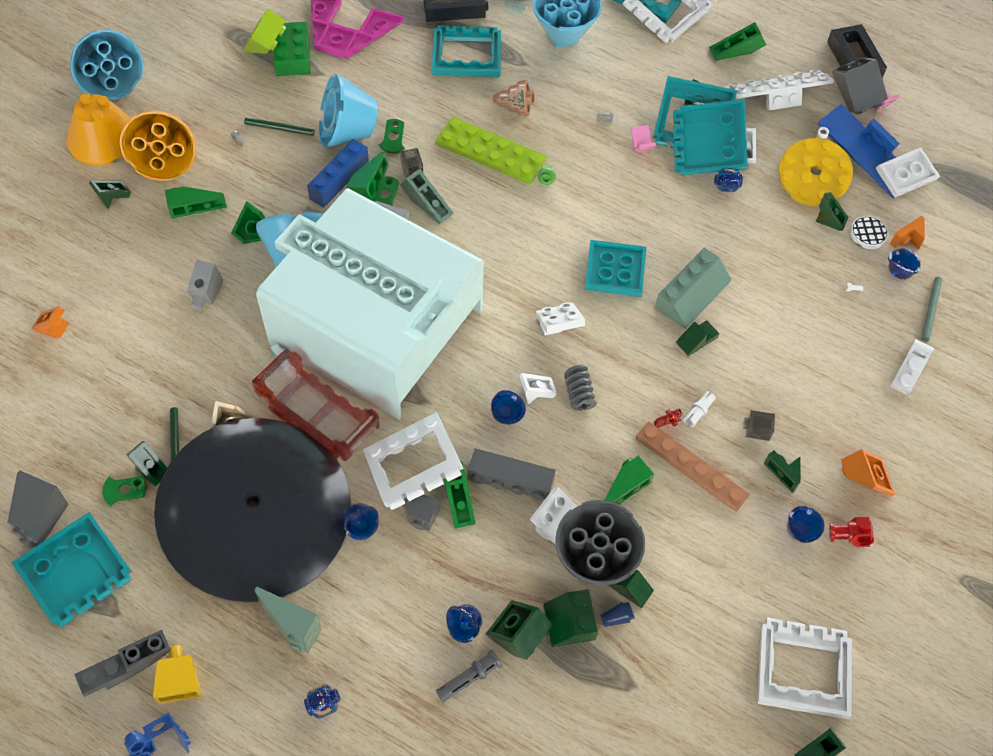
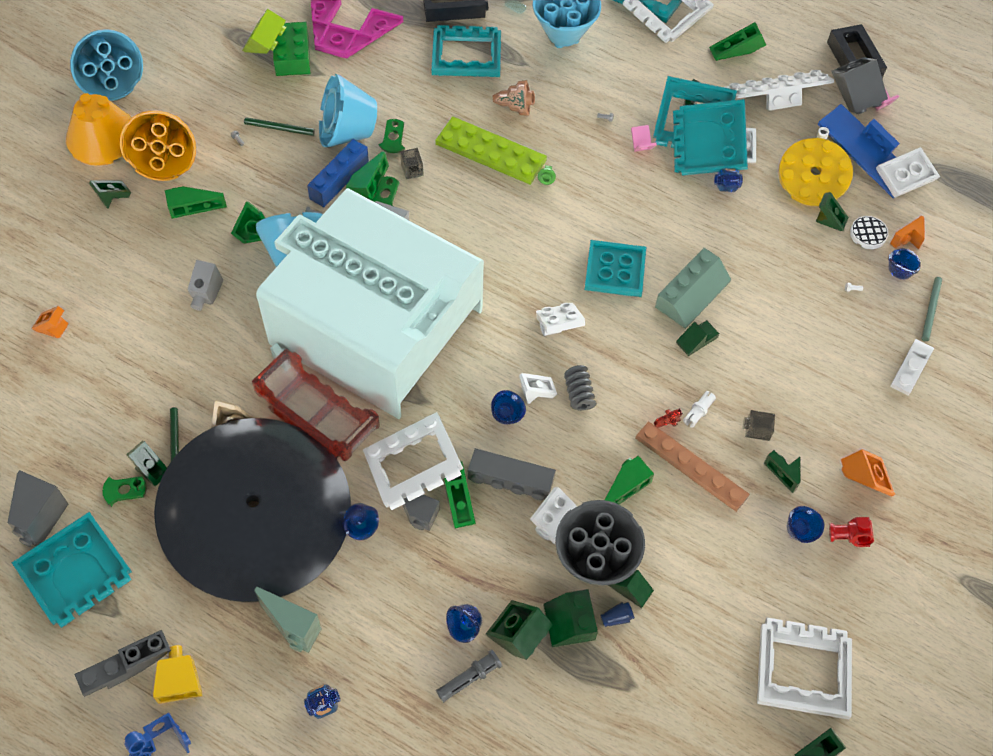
(426, 196): sand green slope -> none

